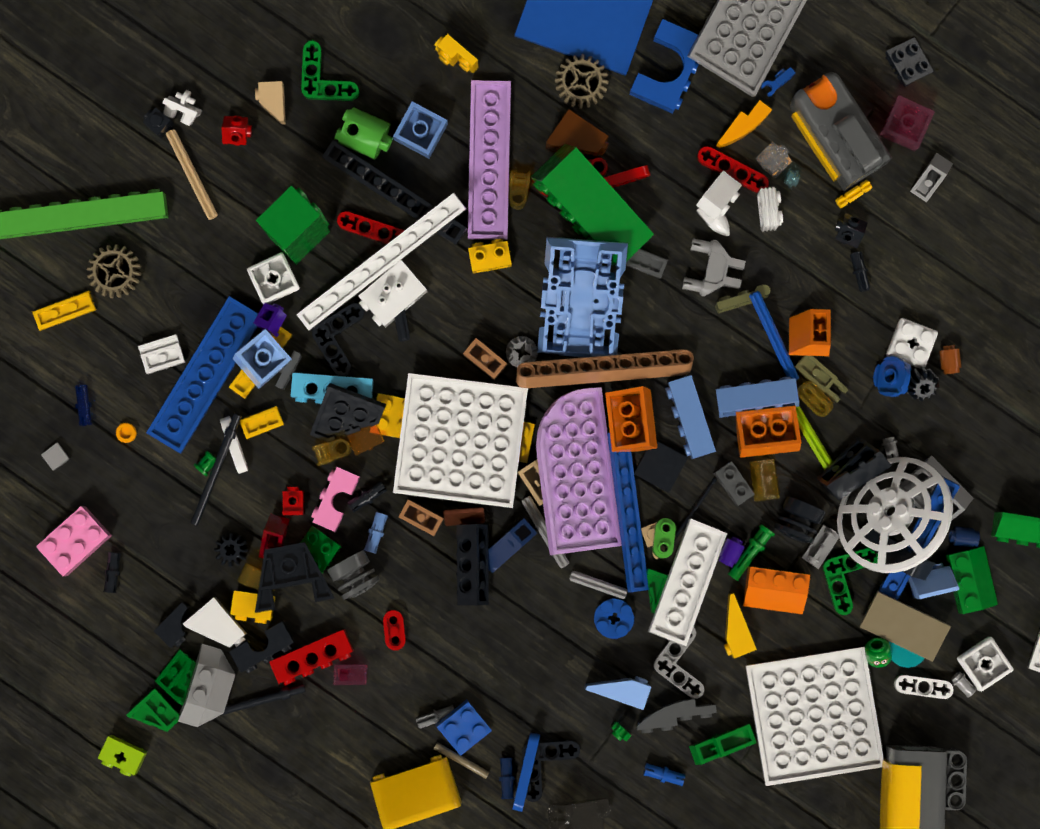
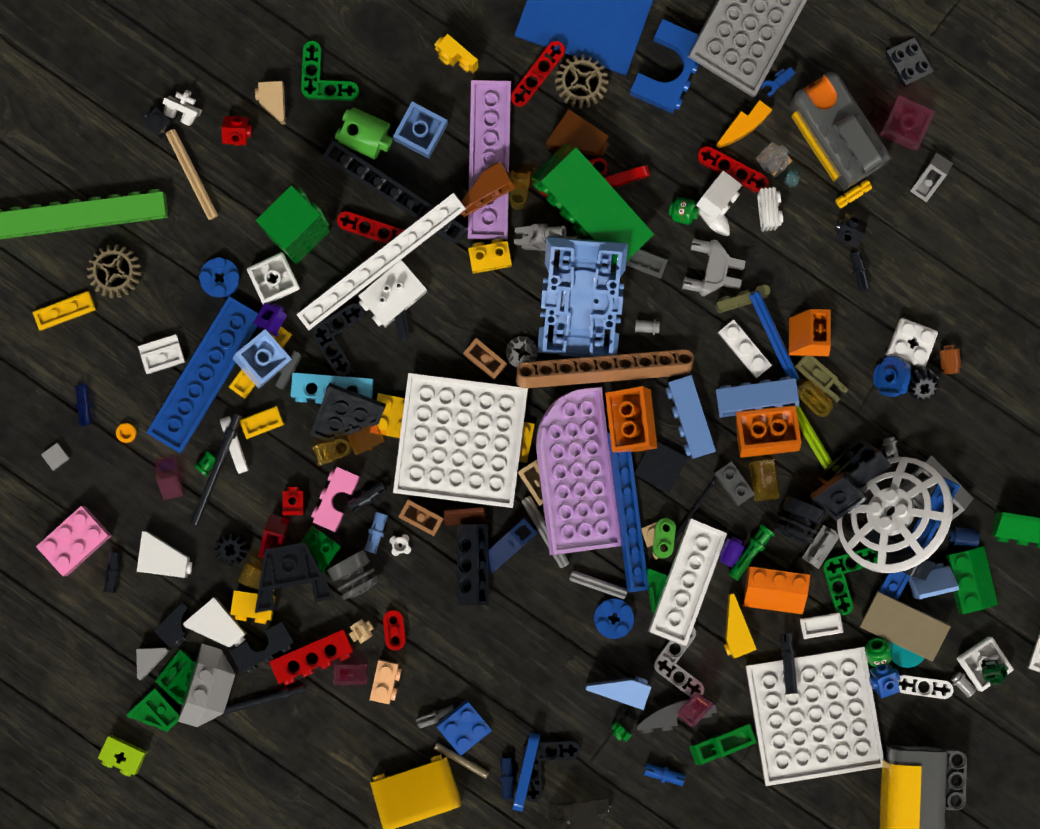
(148, 658): none -> light grey slope
(161, 558): none -> white slope
(168, 478): none -> clear pink slope
(219, 289): none -> blue plate
(361, 631): none -> tan gear
(384, 681): none -> light nougat brick
(405, 546): none -> white plate
(488, 187): none -> dark orange slope
(535, 236): none -> light grey connector
(539, 75): none -> red beam
(647, 326): none -> light grey pin
(683, 210): none -> green head
(695, 709): none -> clear pink slope
(744, 349): none -> white plate
(788, 663): none -> black pin
(821, 625): none -> white tile
(838, 496): none -> black plate
(884, 680): none -> blue brick
(994, 672): none -> dark green gear

